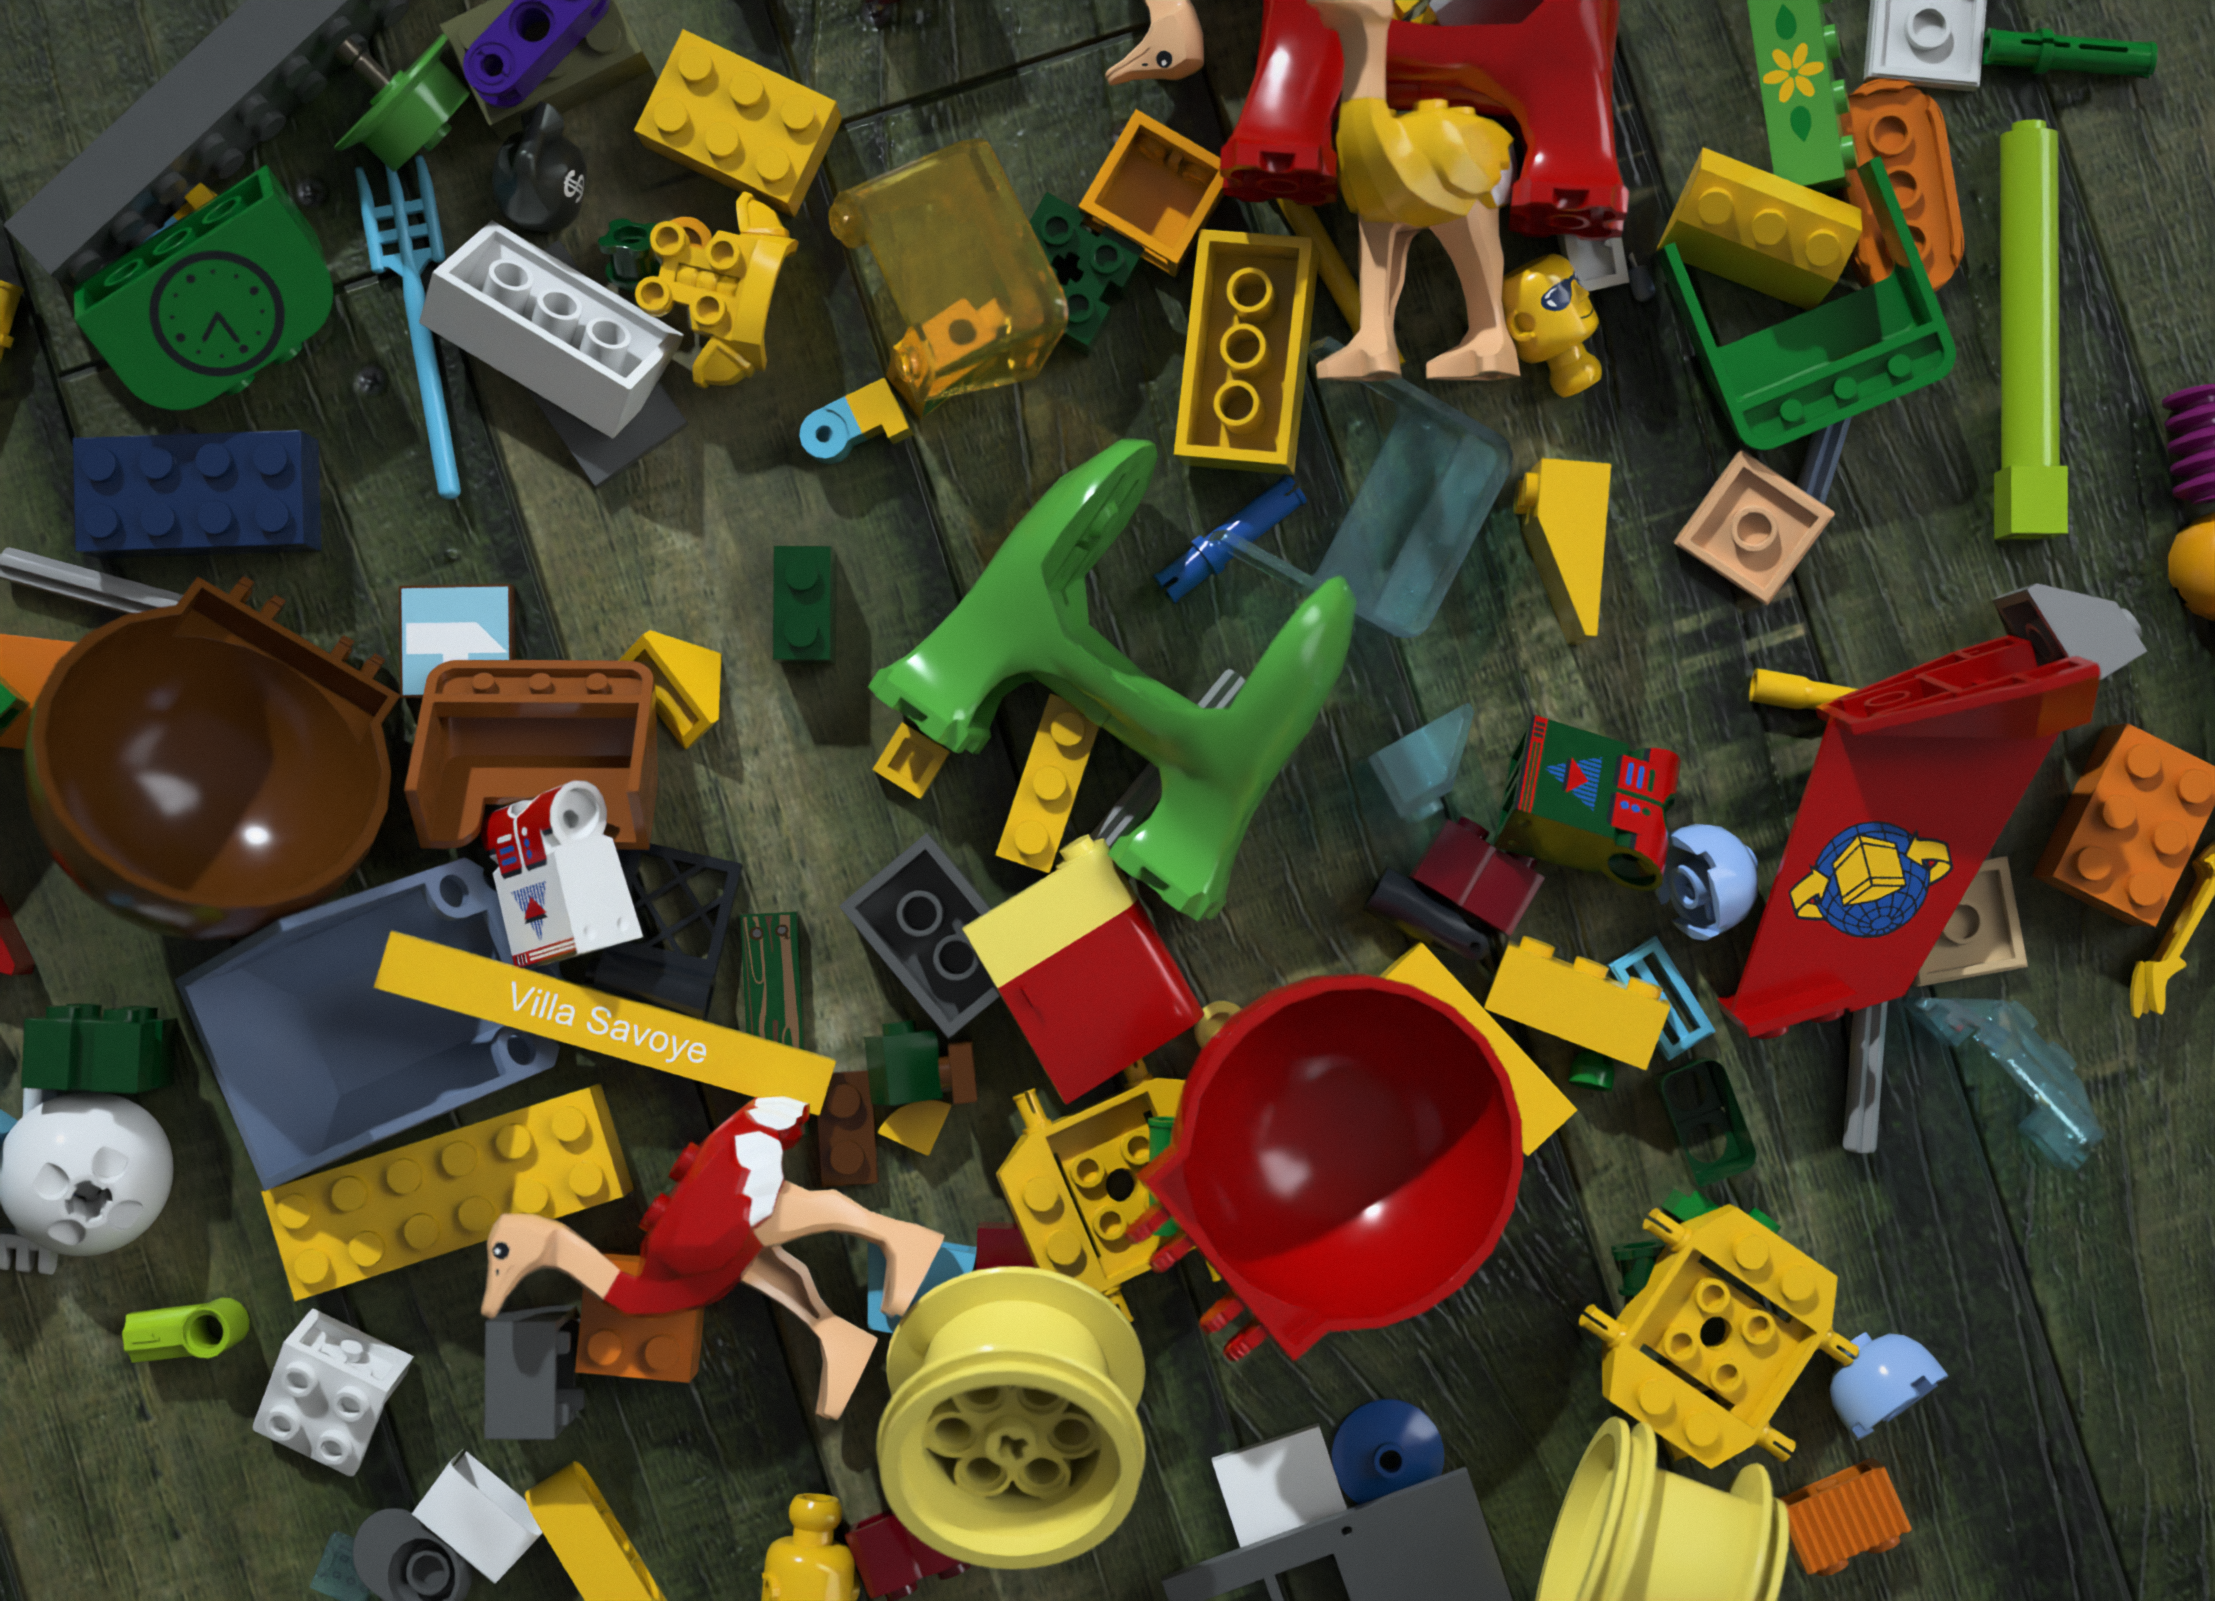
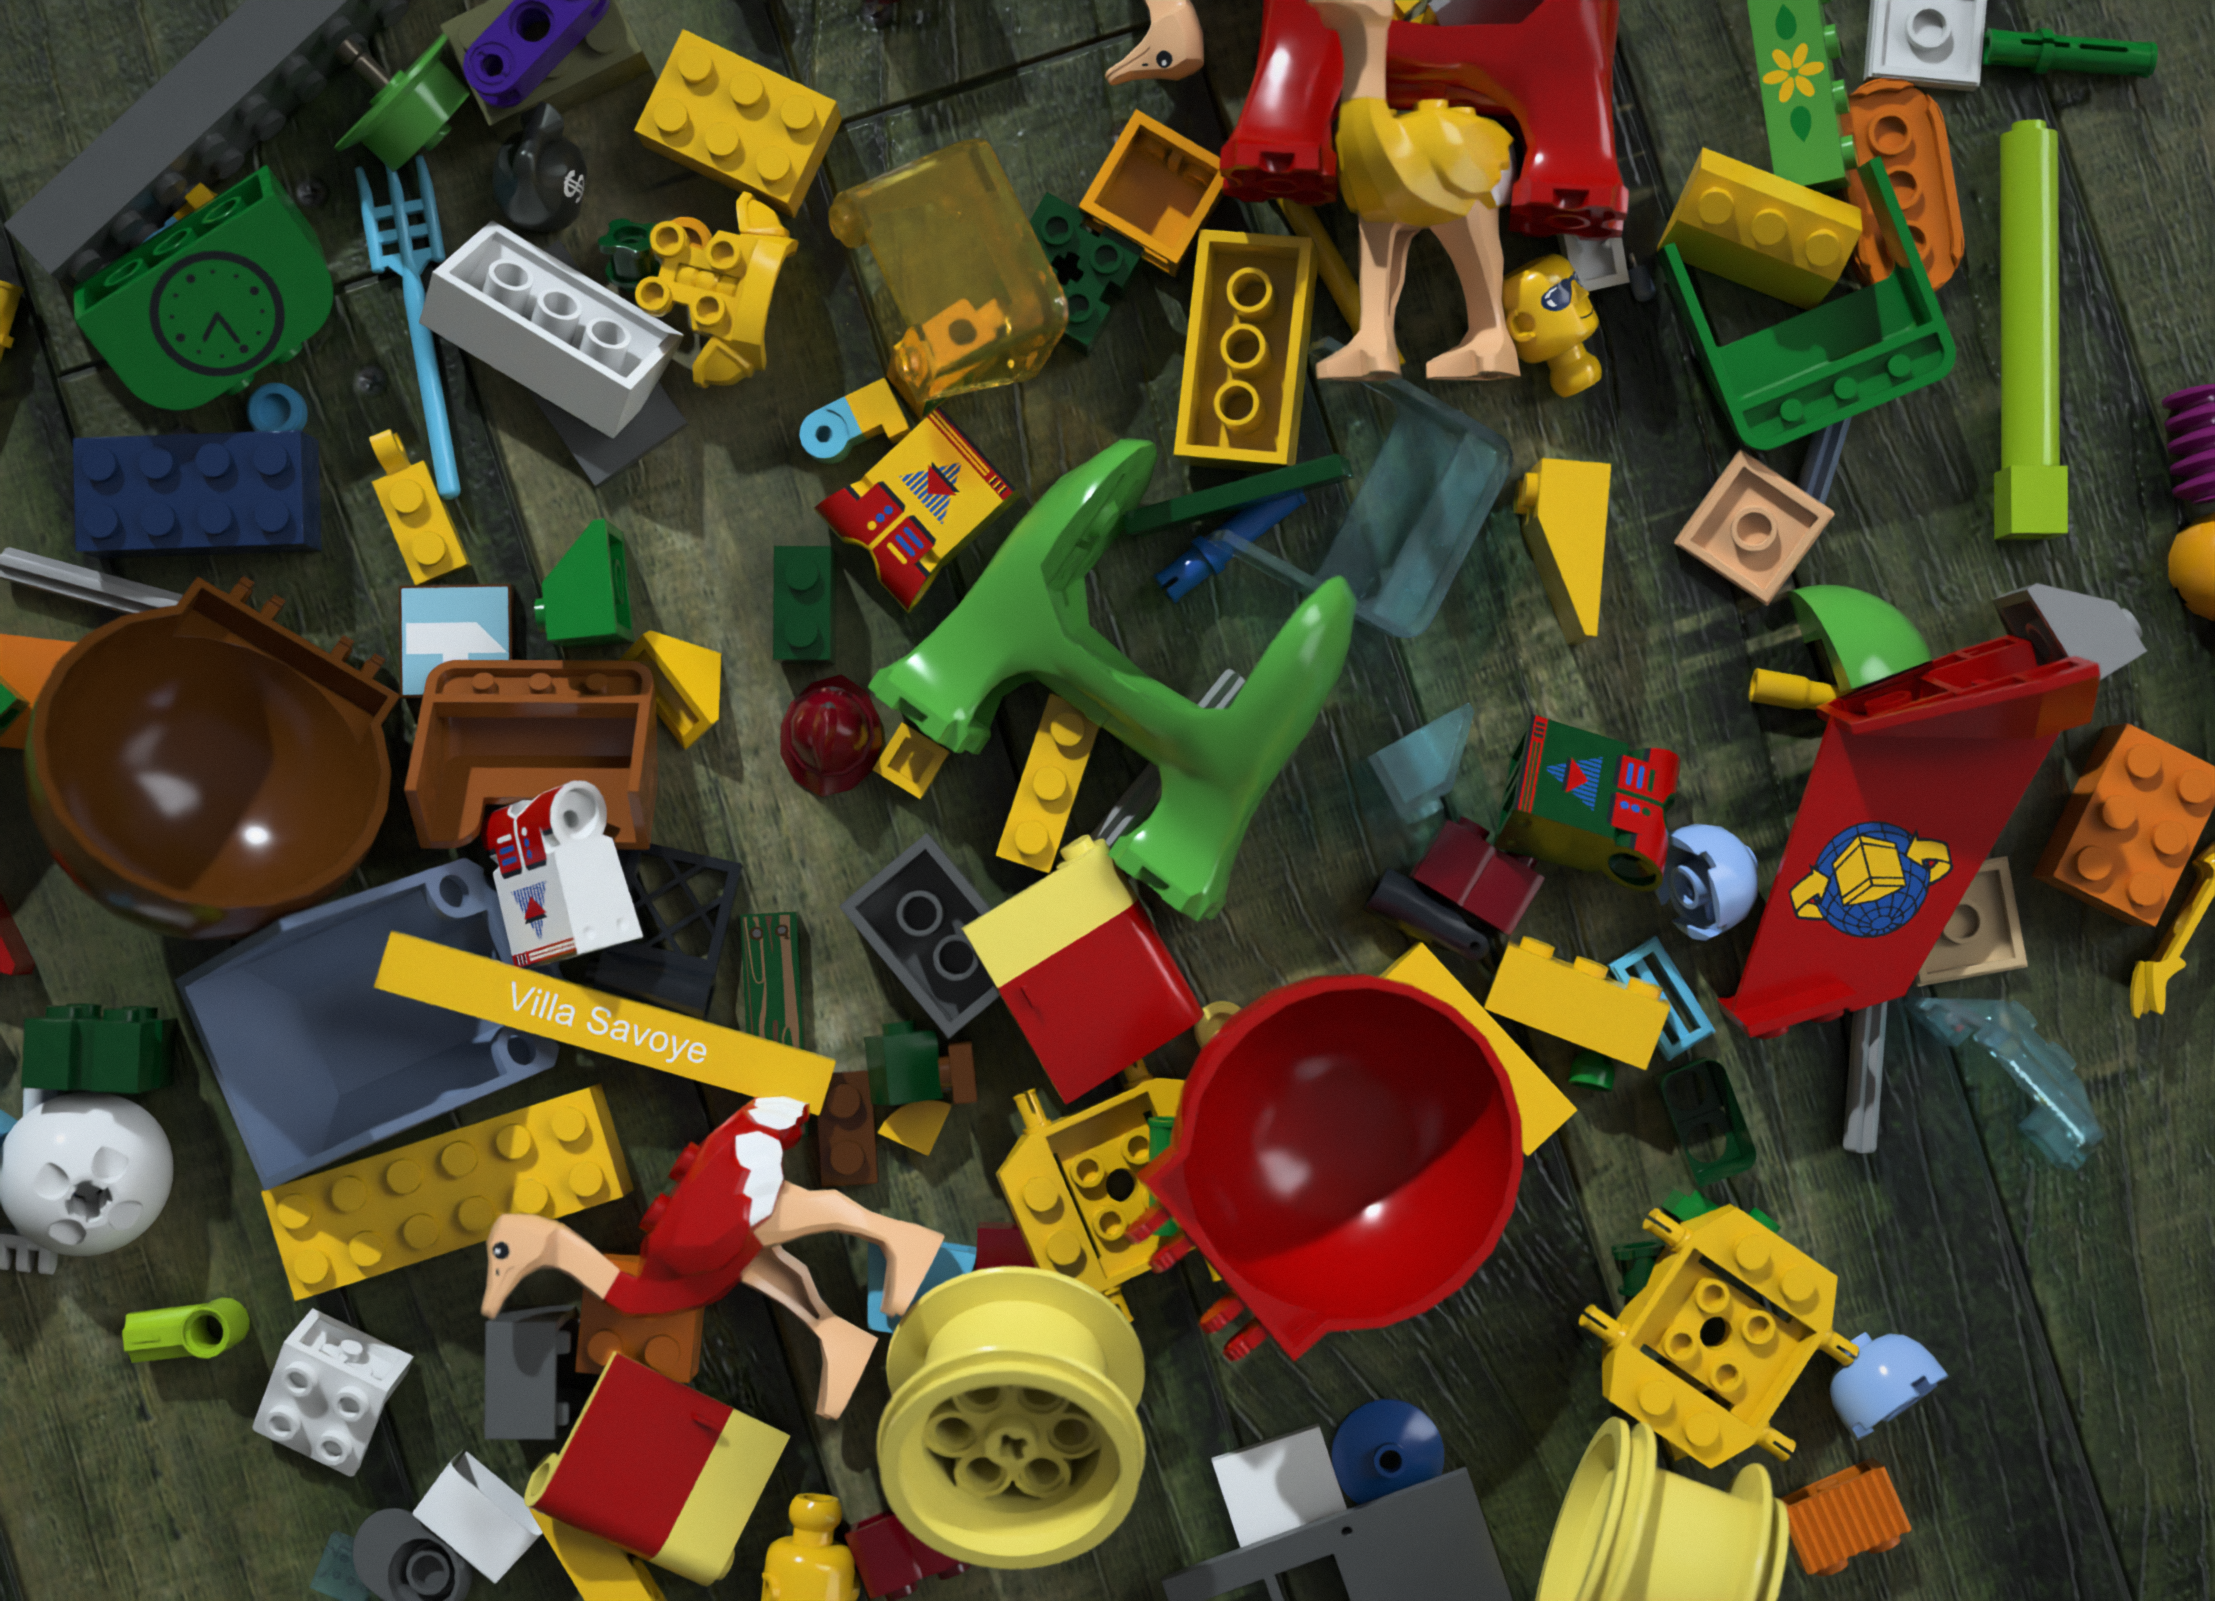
(276, 408): none -> dark azure tile
(416, 513): none -> yellow plate
(588, 592): none -> green slope
(659, 1471): none -> red door
(830, 736): none -> dark red piece
(920, 506): none -> piece
(1238, 495): none -> dark green tile
(1859, 632): none -> bright green brick

